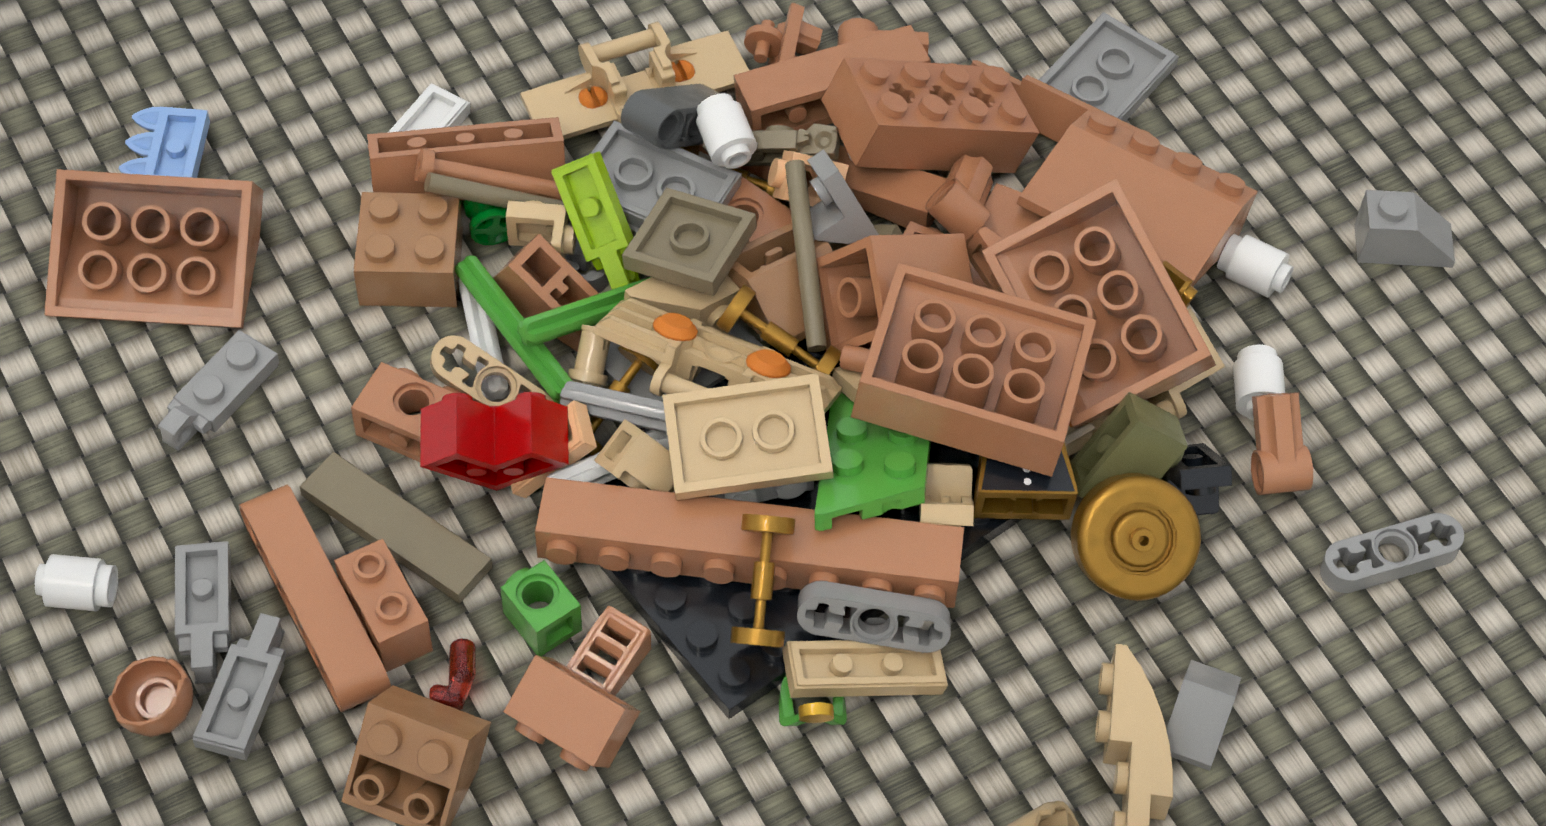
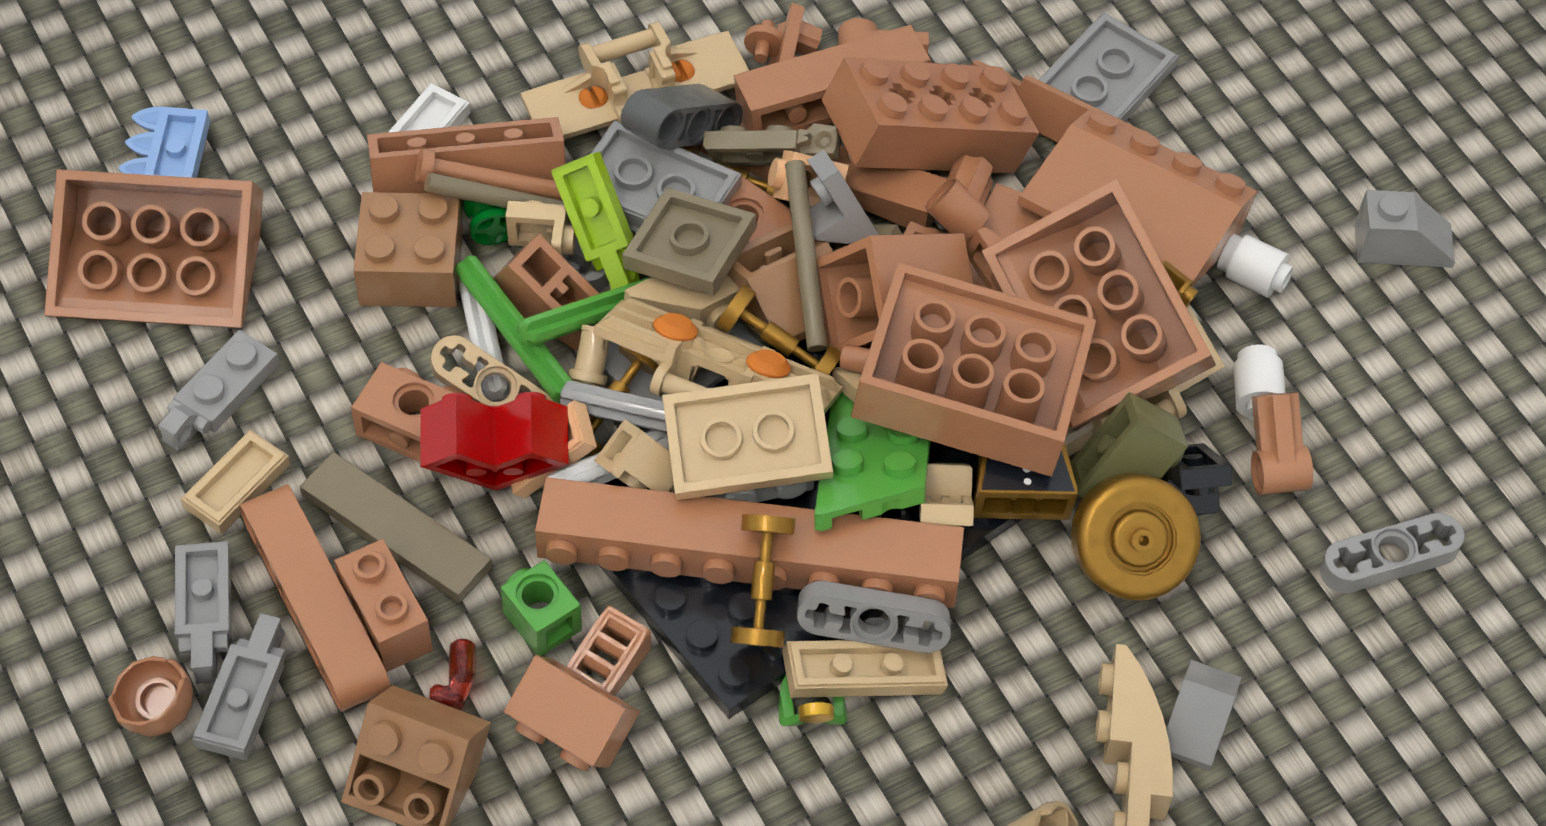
(76, 582): white brick -> none
(234, 480): none -> tan tile
(725, 131): white brick -> none

